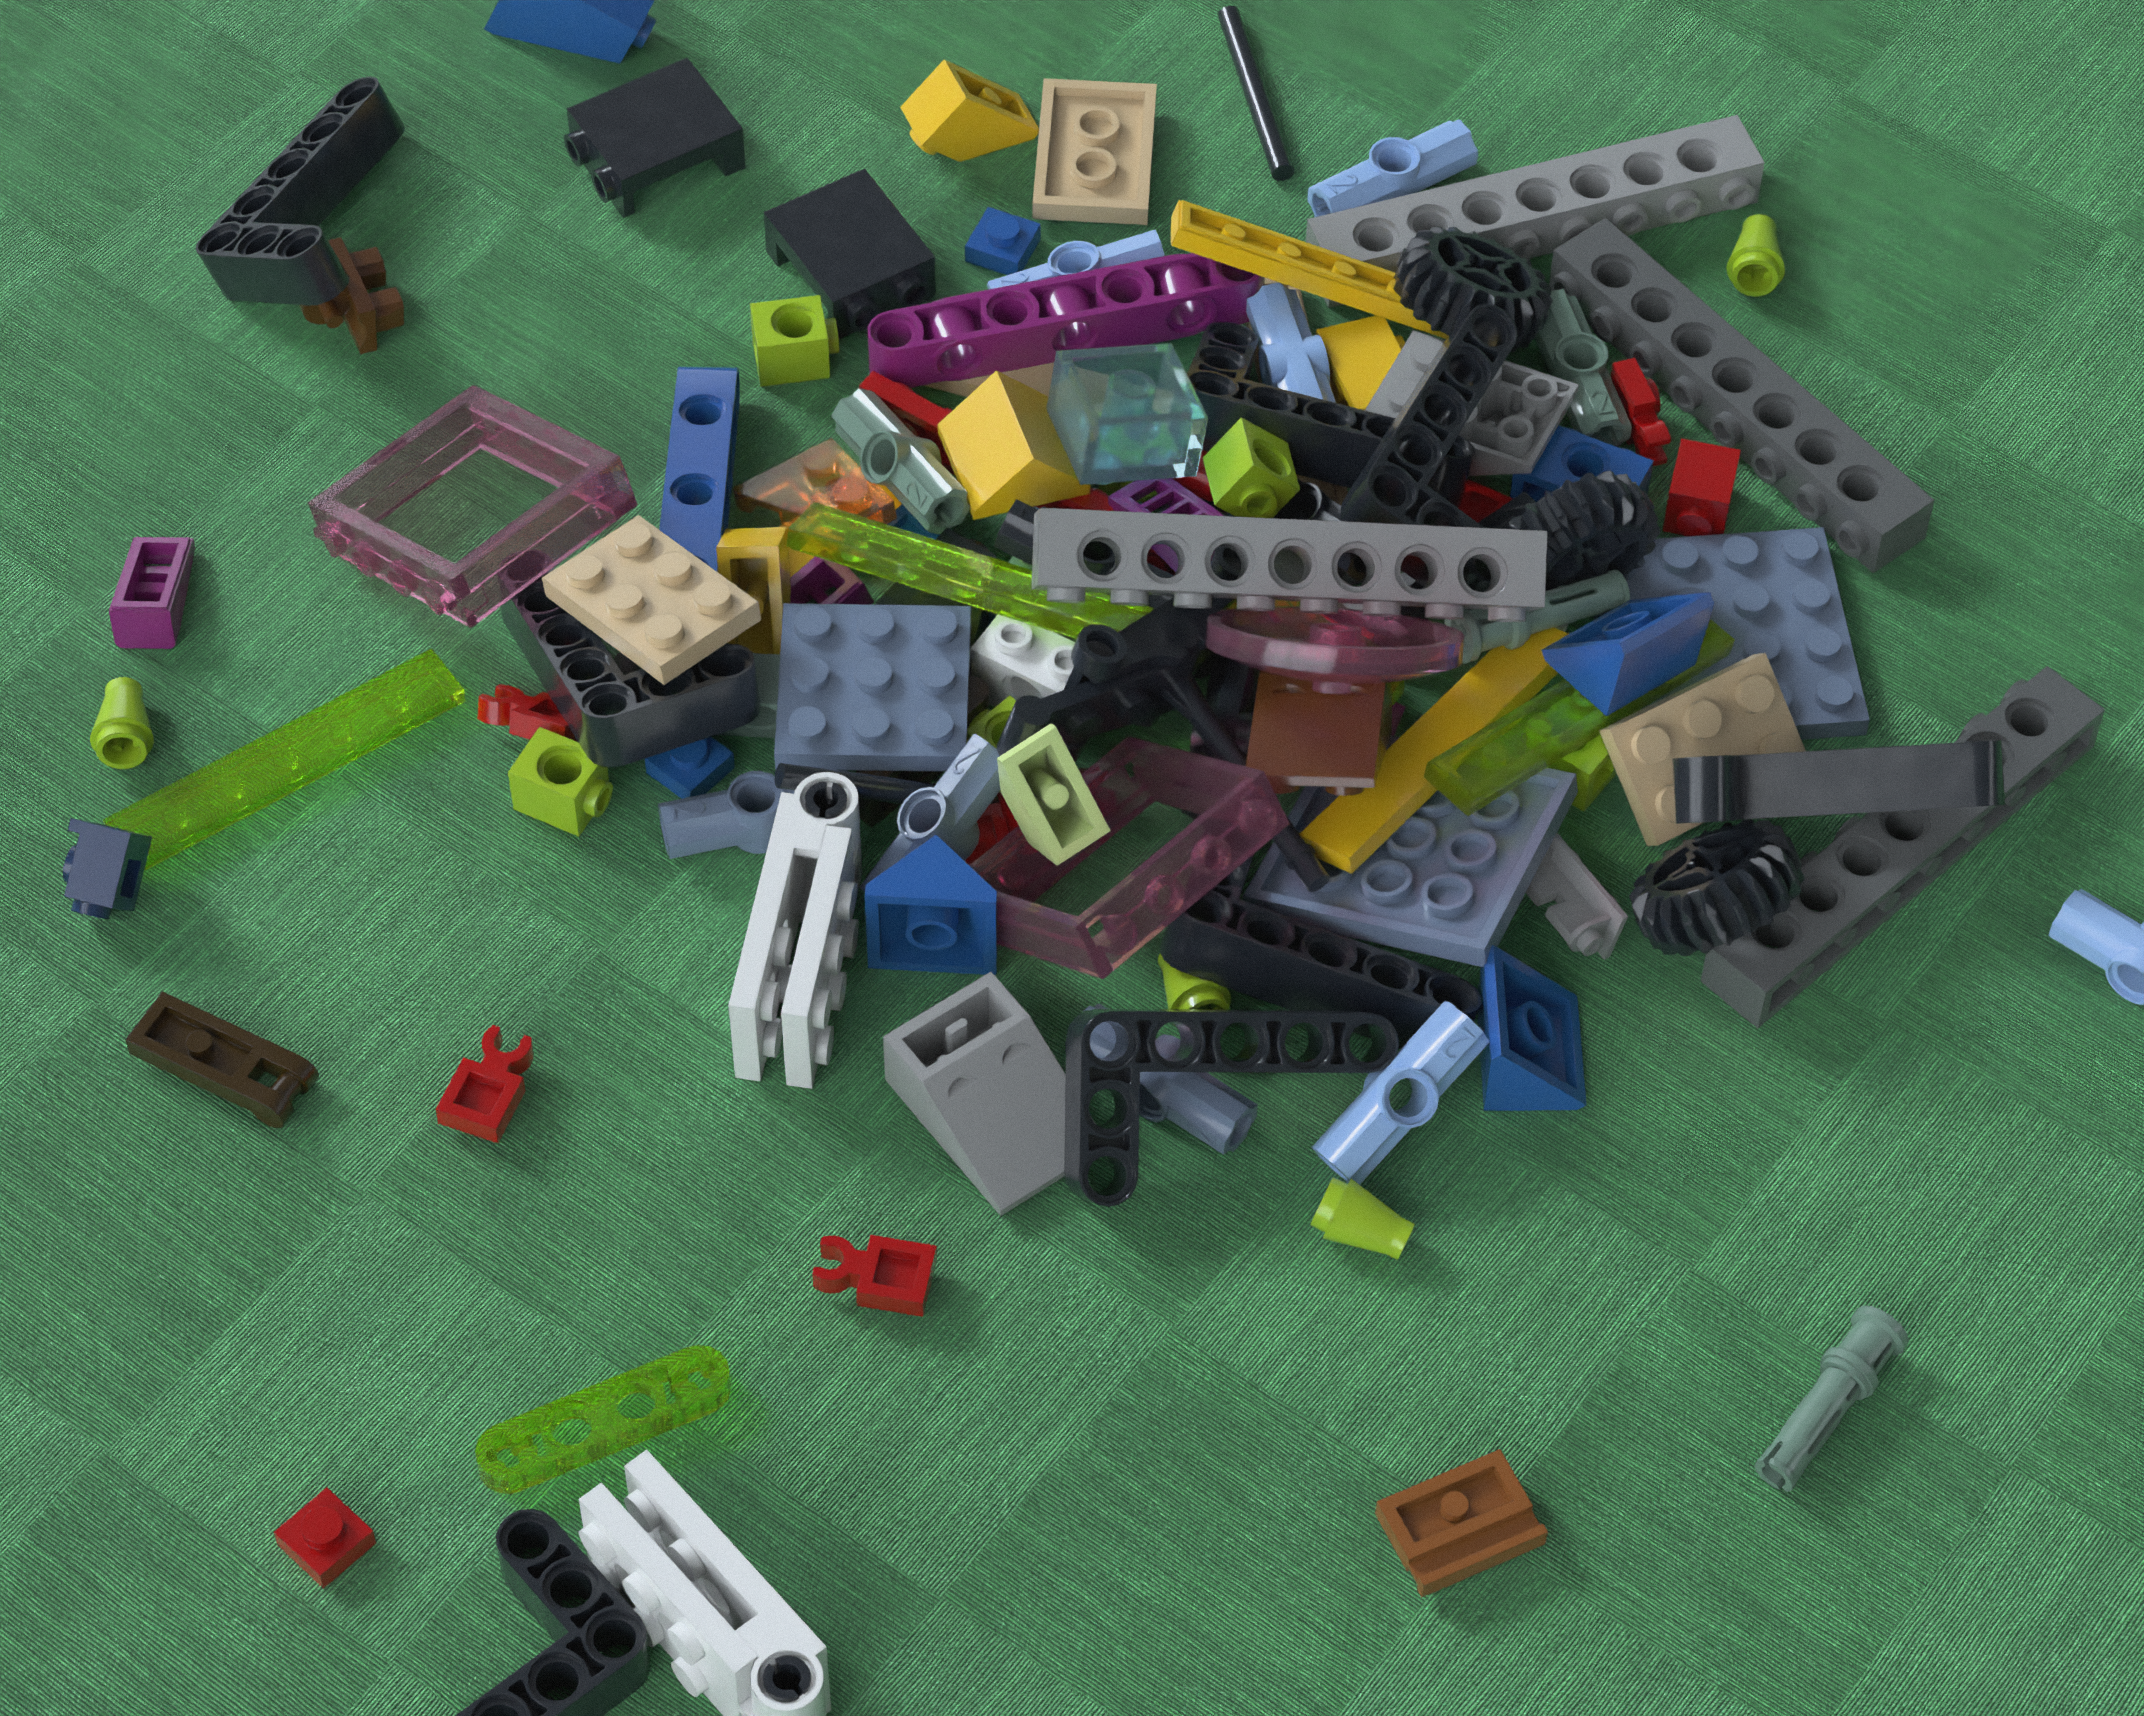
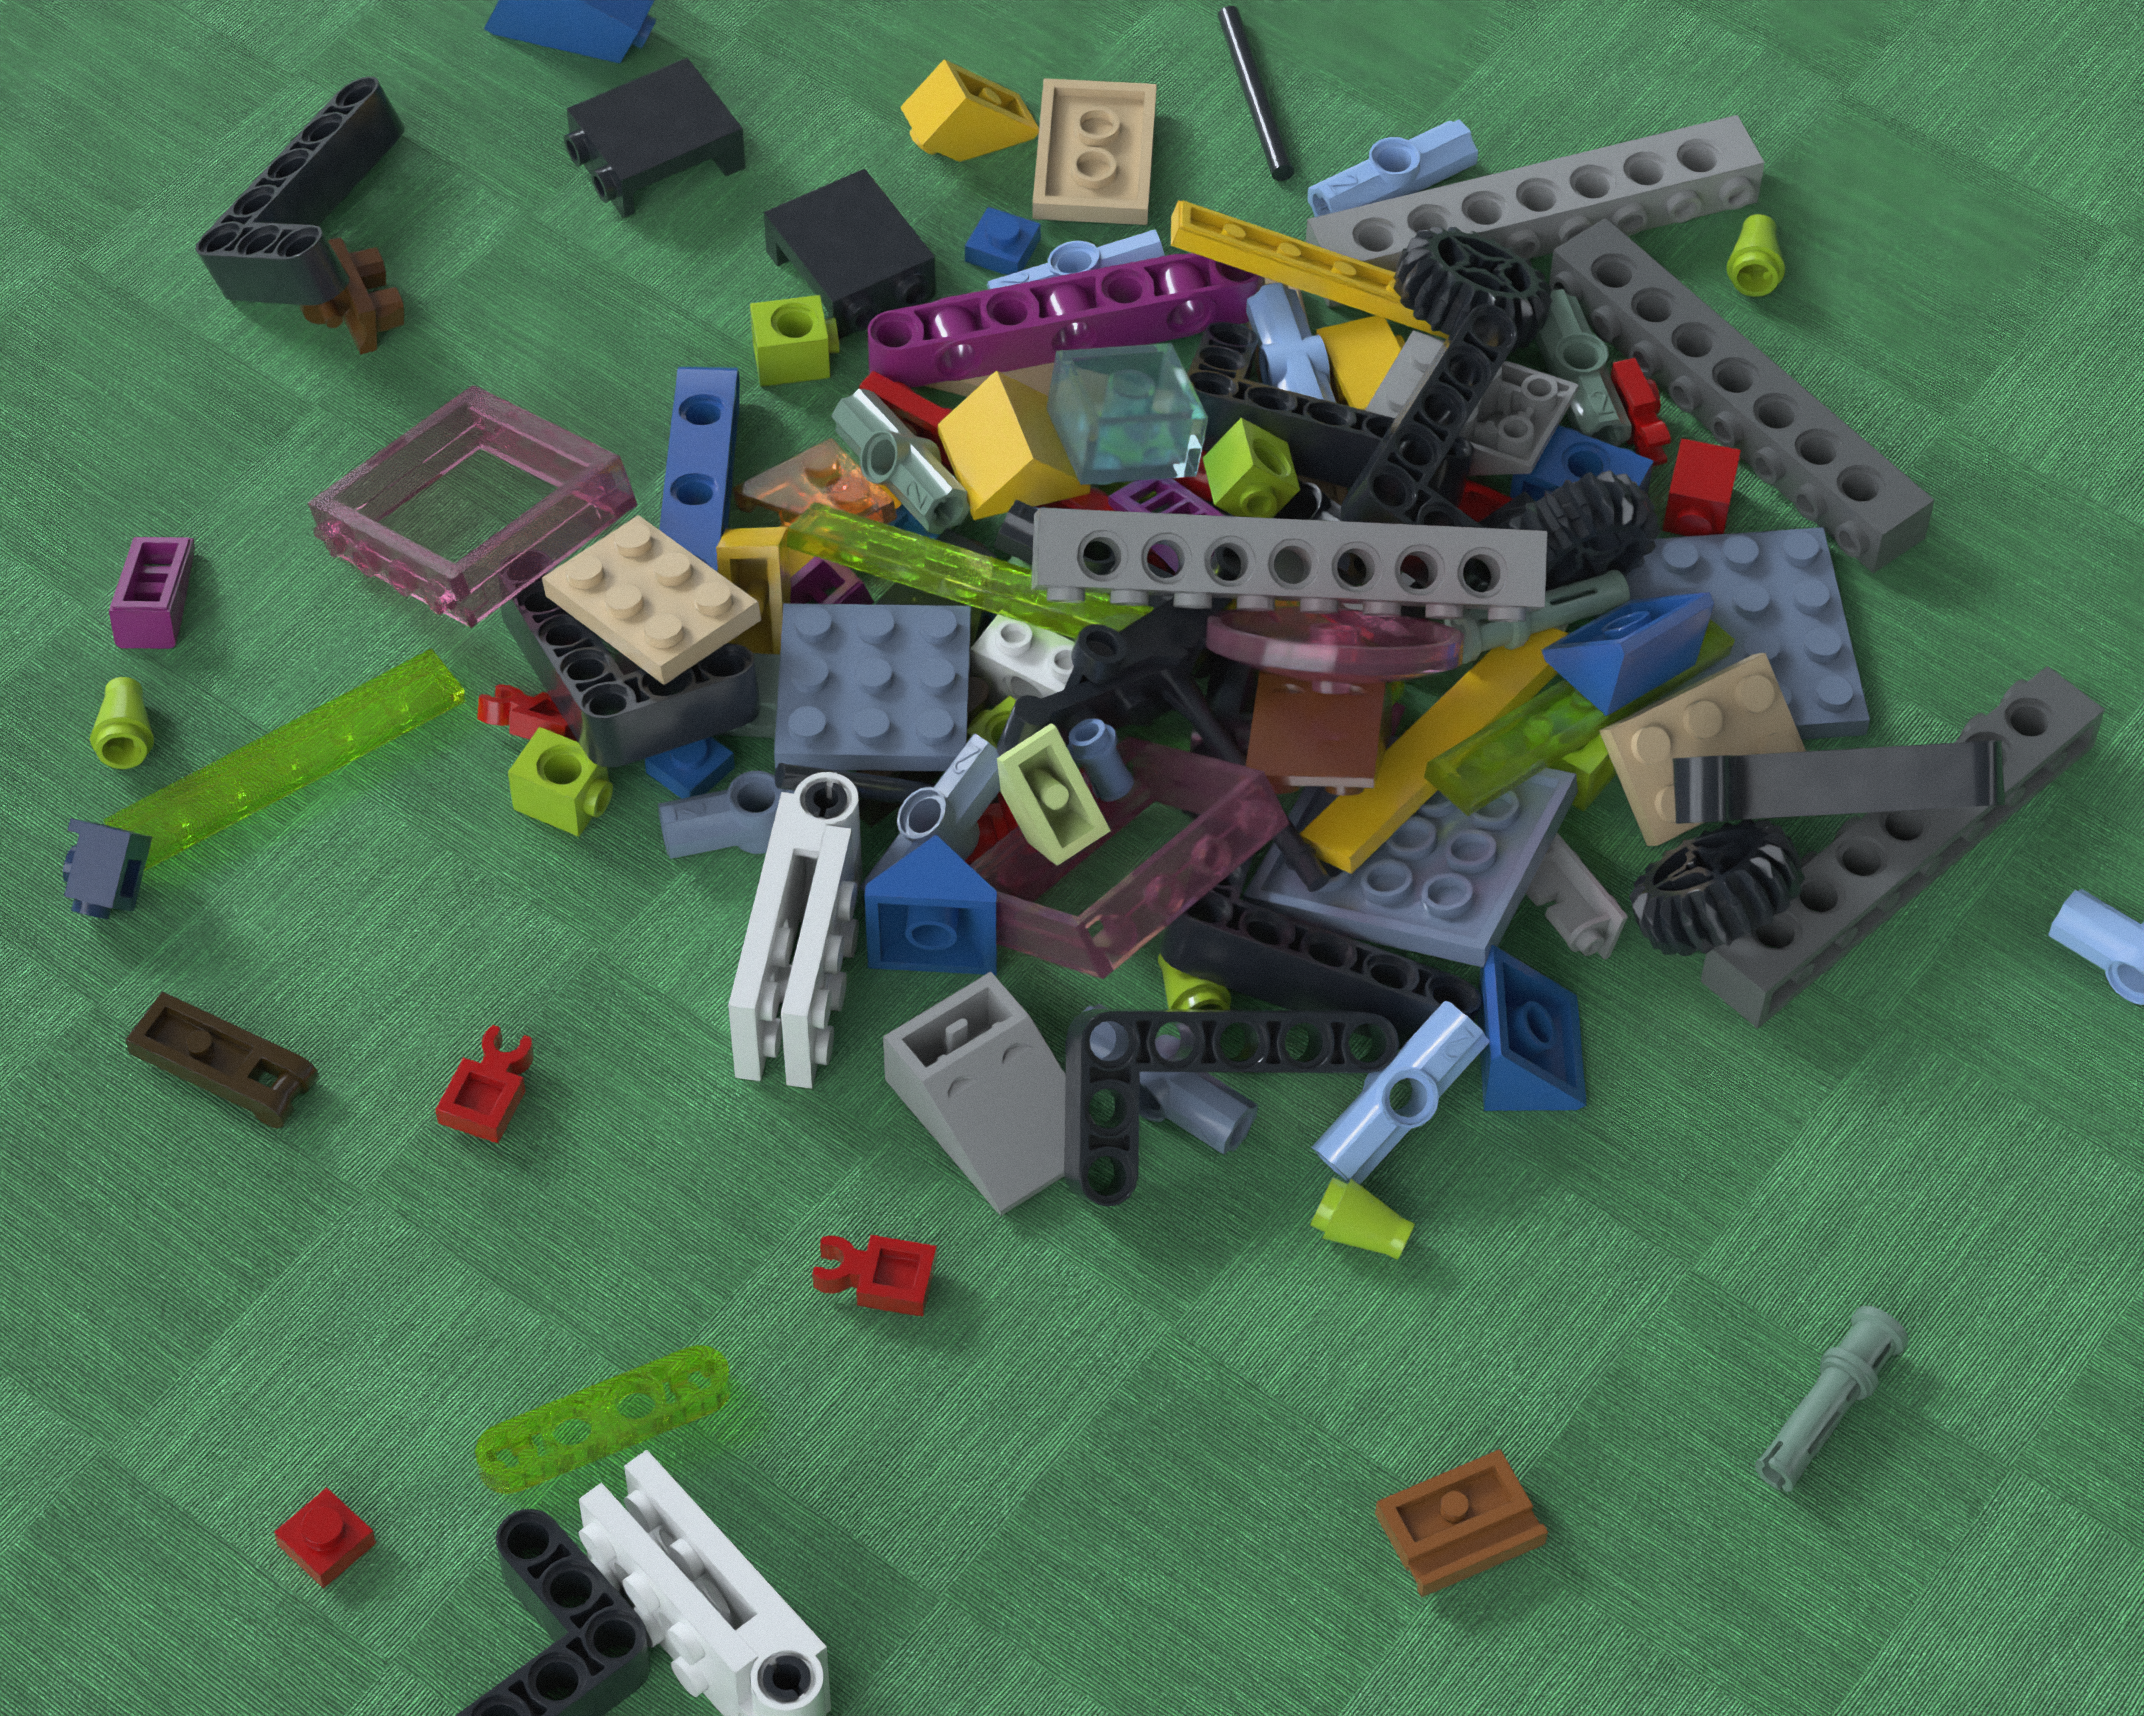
(1095, 749): none -> medium blue pin

